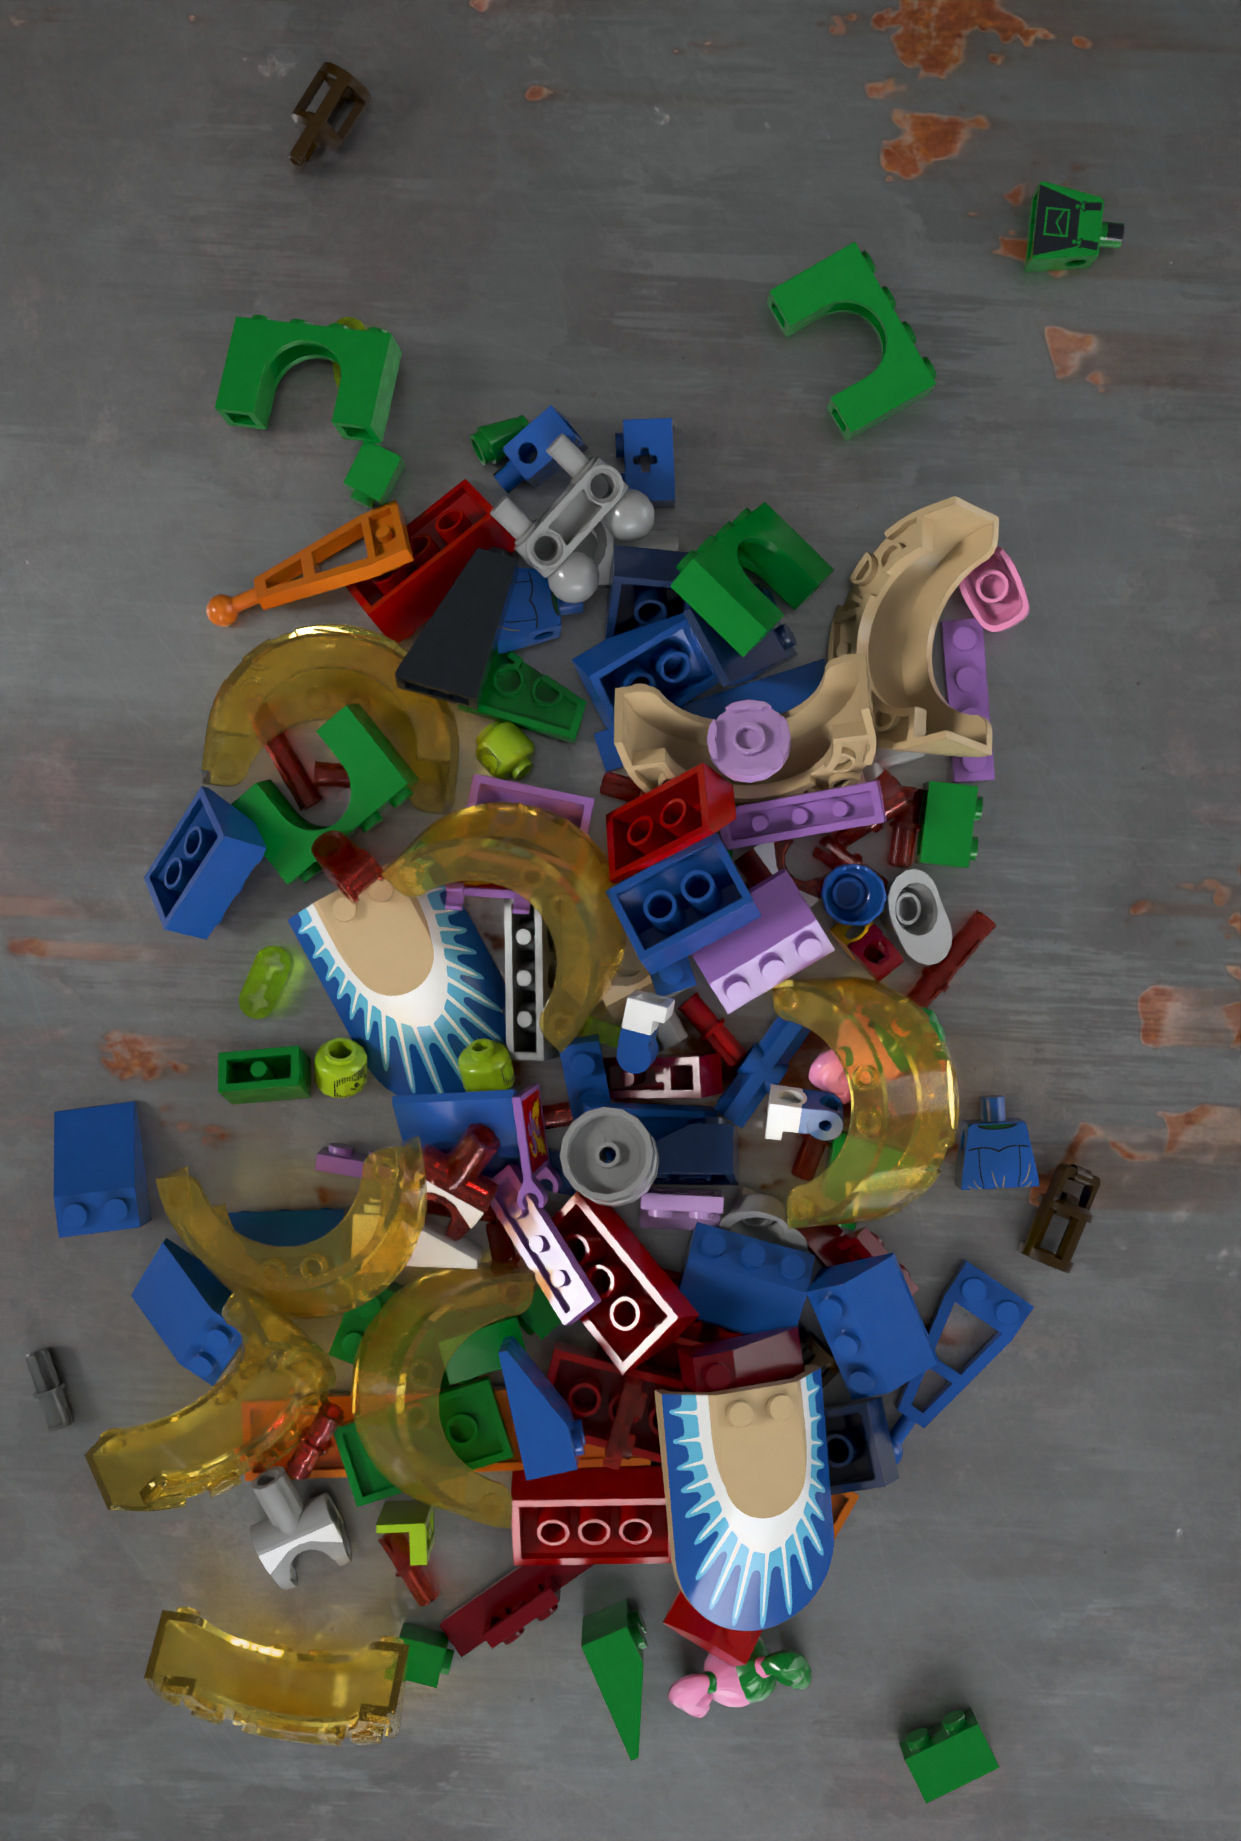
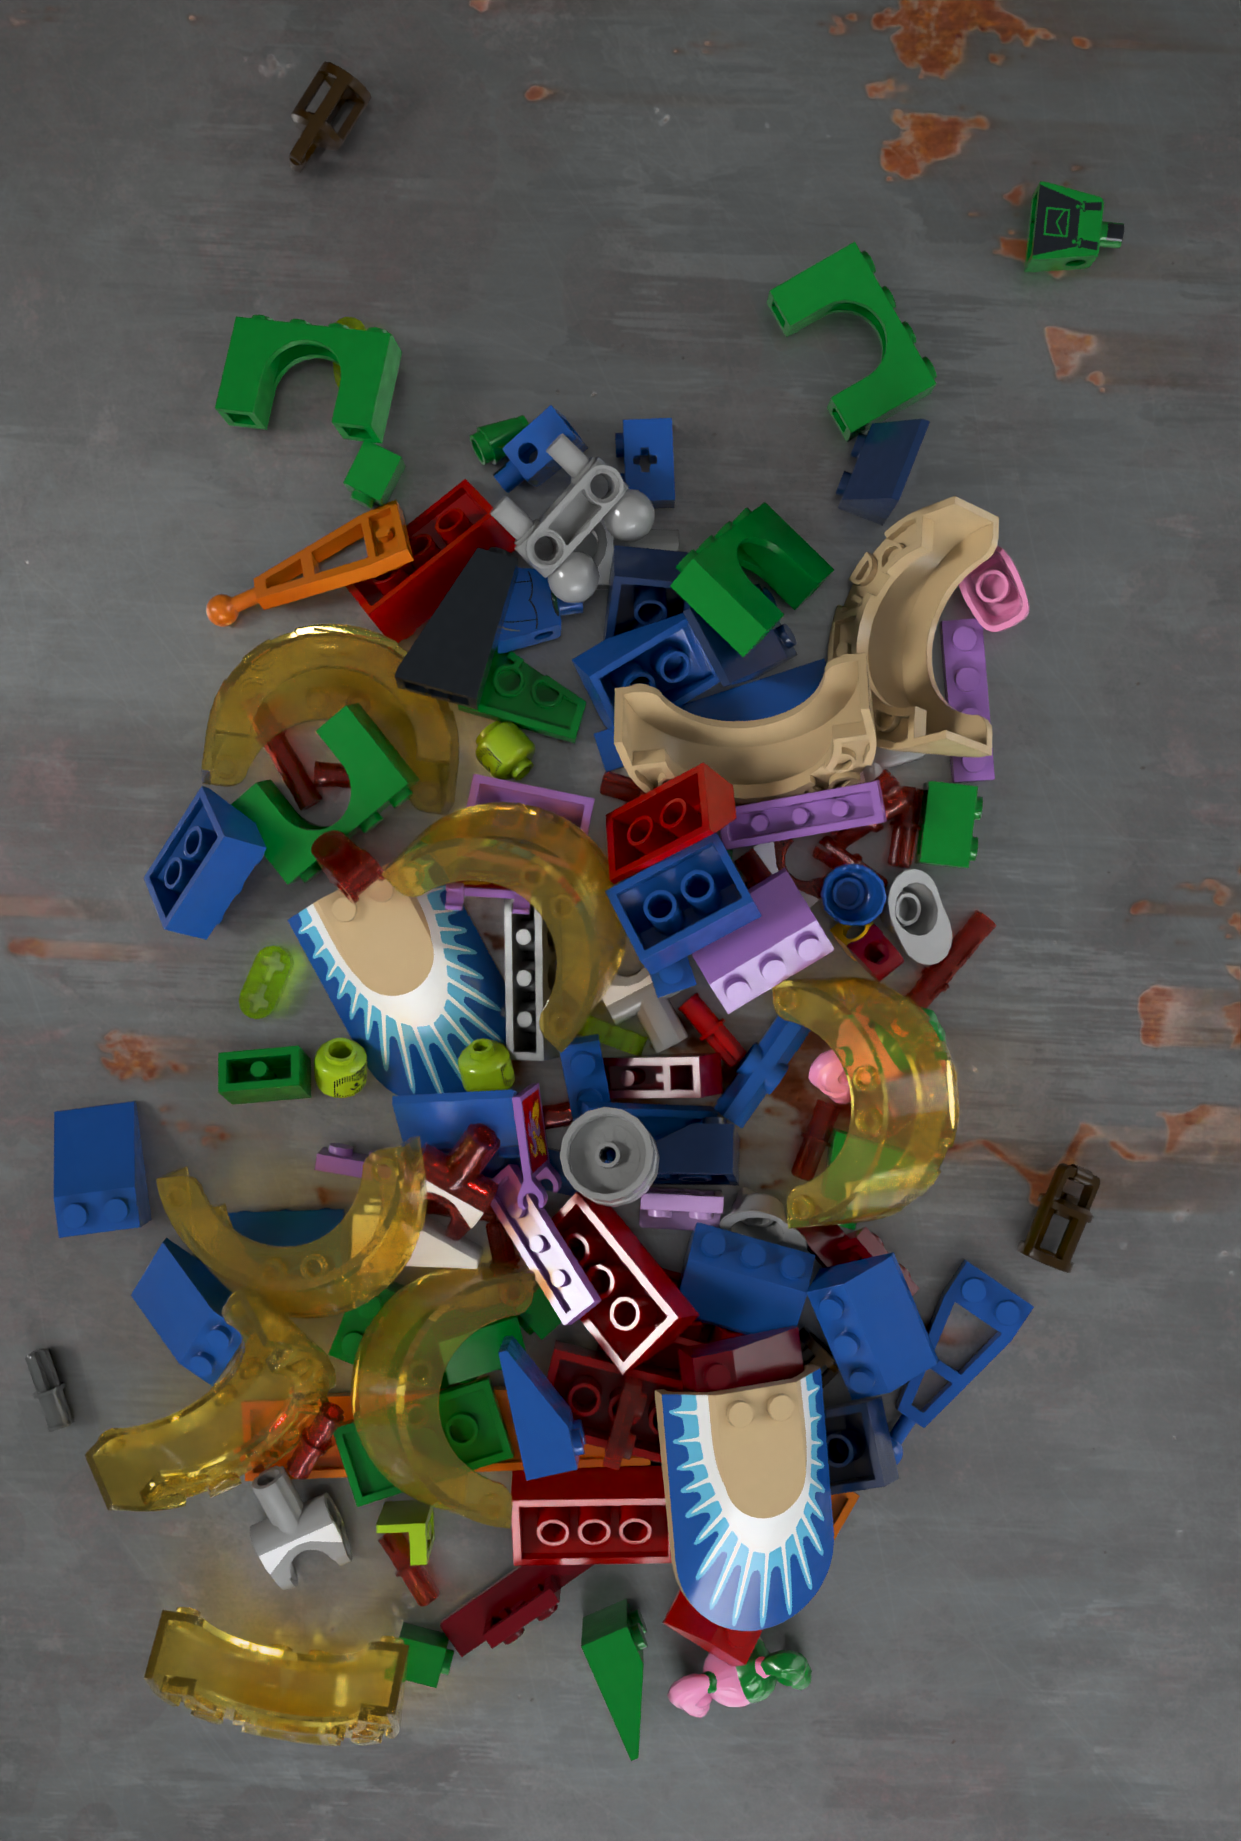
(639, 1028): leg -> none
(749, 741): lavender tile -> none
(803, 1112): leg -> none
(880, 468): none -> dark blue slope
(948, 1754): green brick -> none
(995, 1150): blue torso -> none

